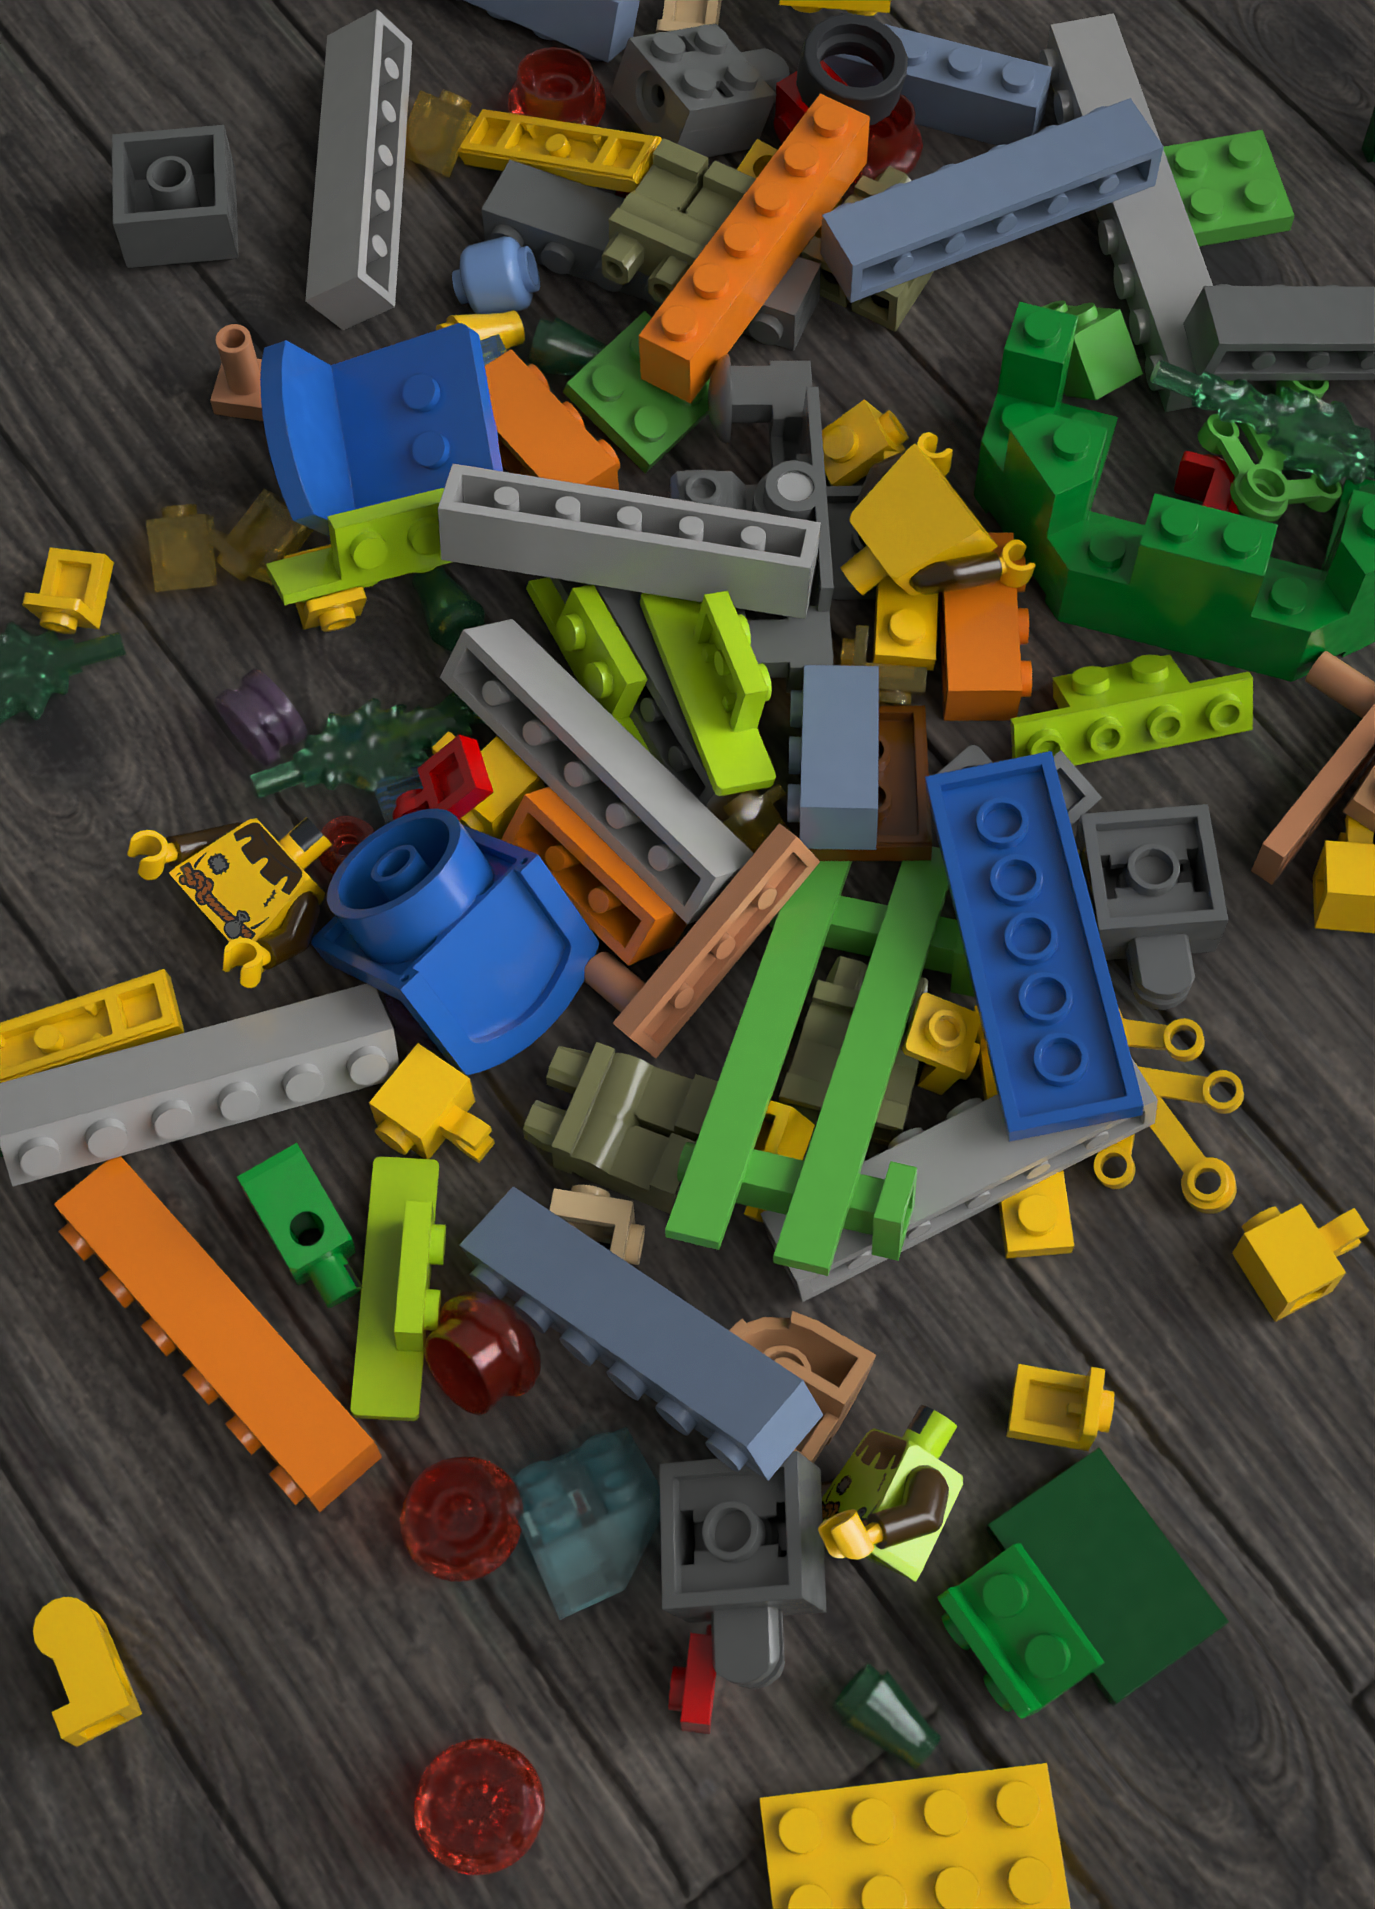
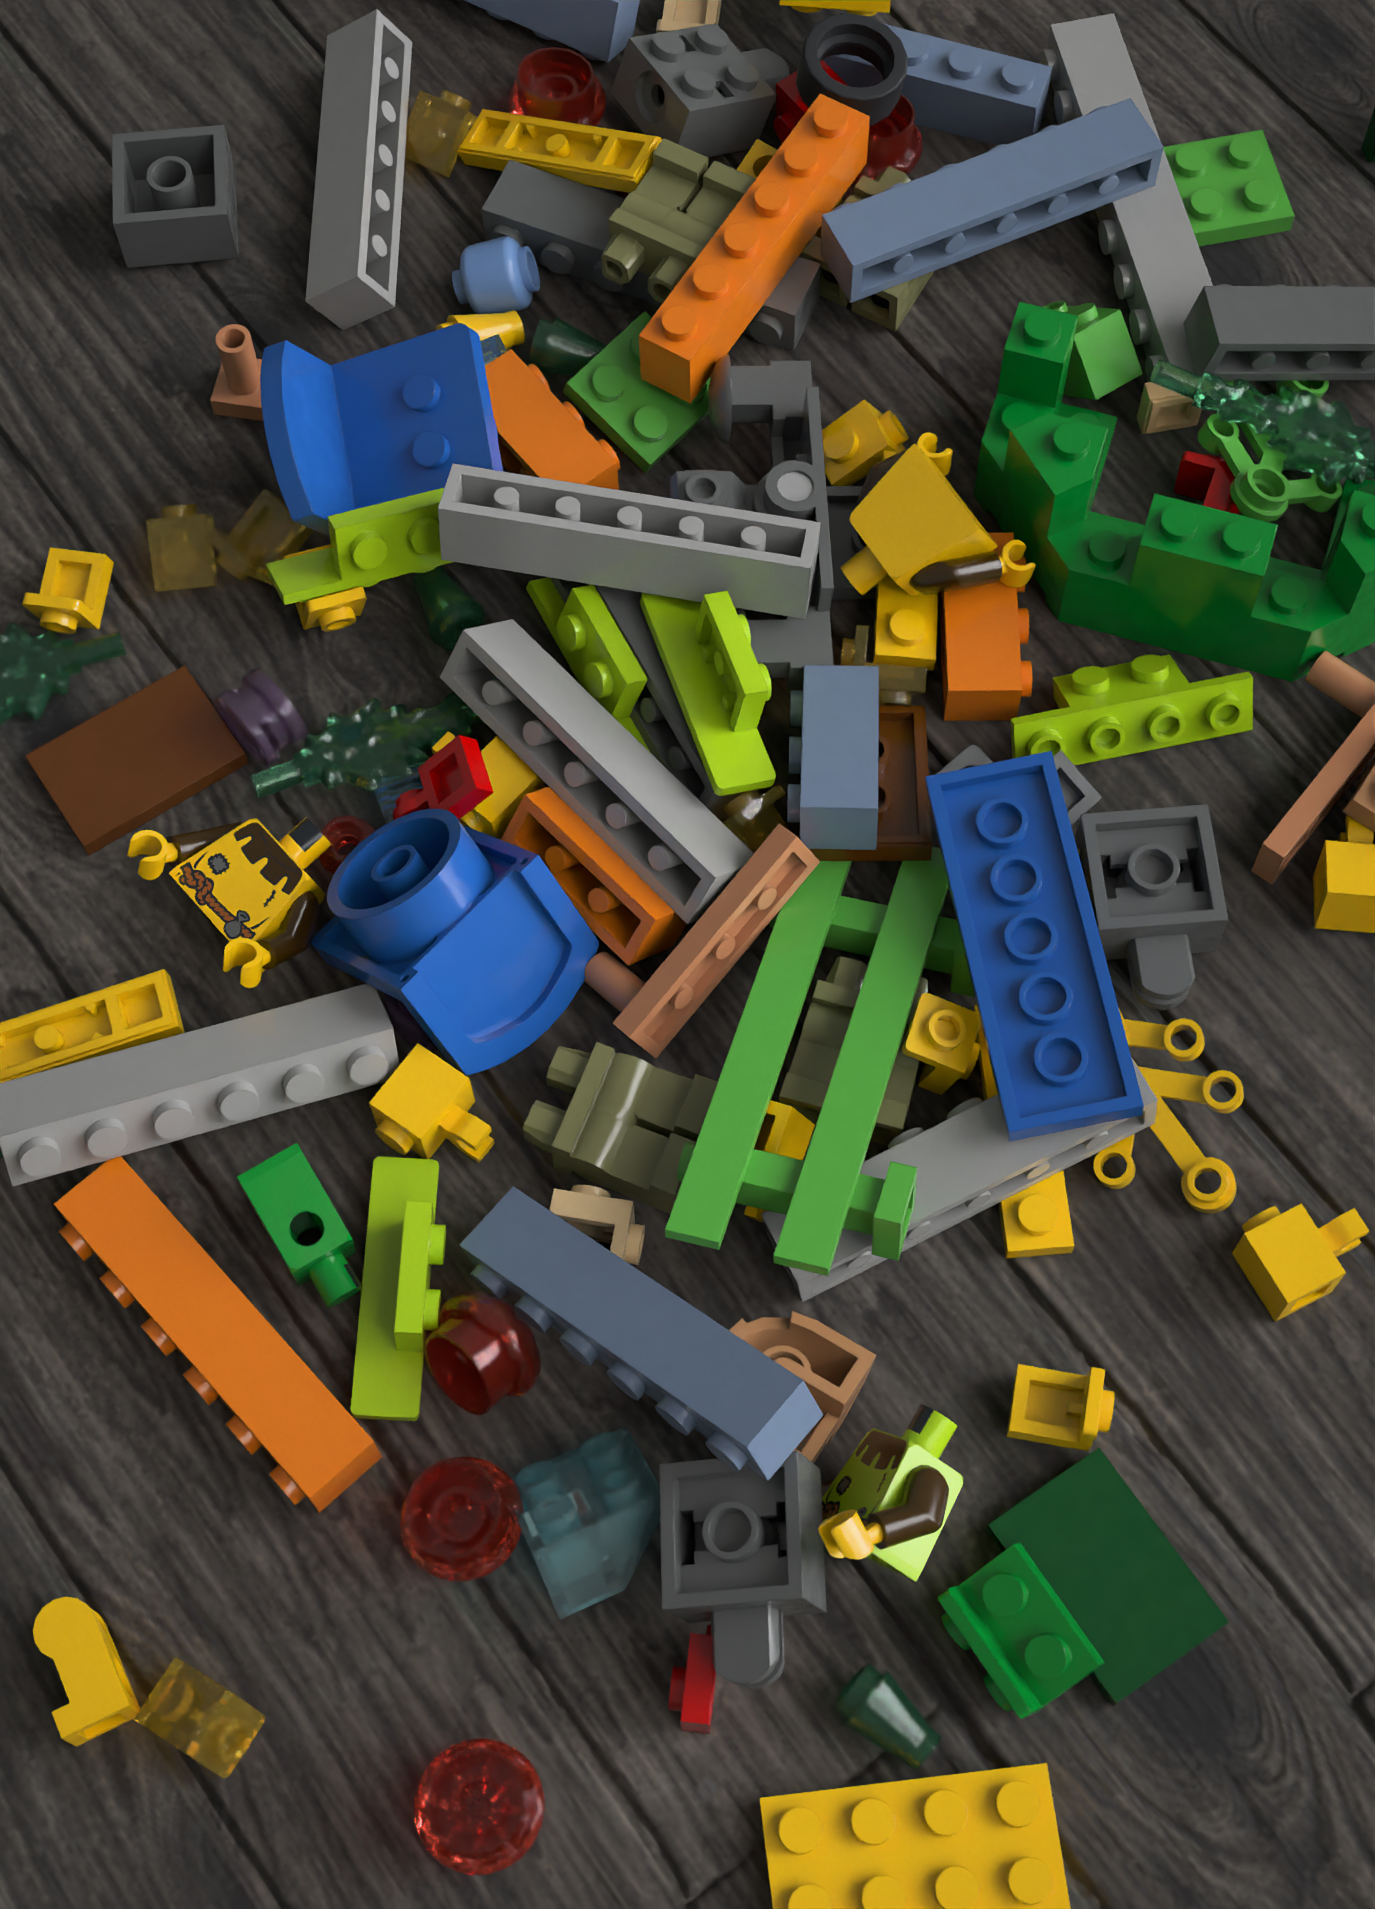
(136, 760): none -> reddish brown tile
(200, 1718): none -> clear yellow bracket
(1165, 410): none -> light nougat tile

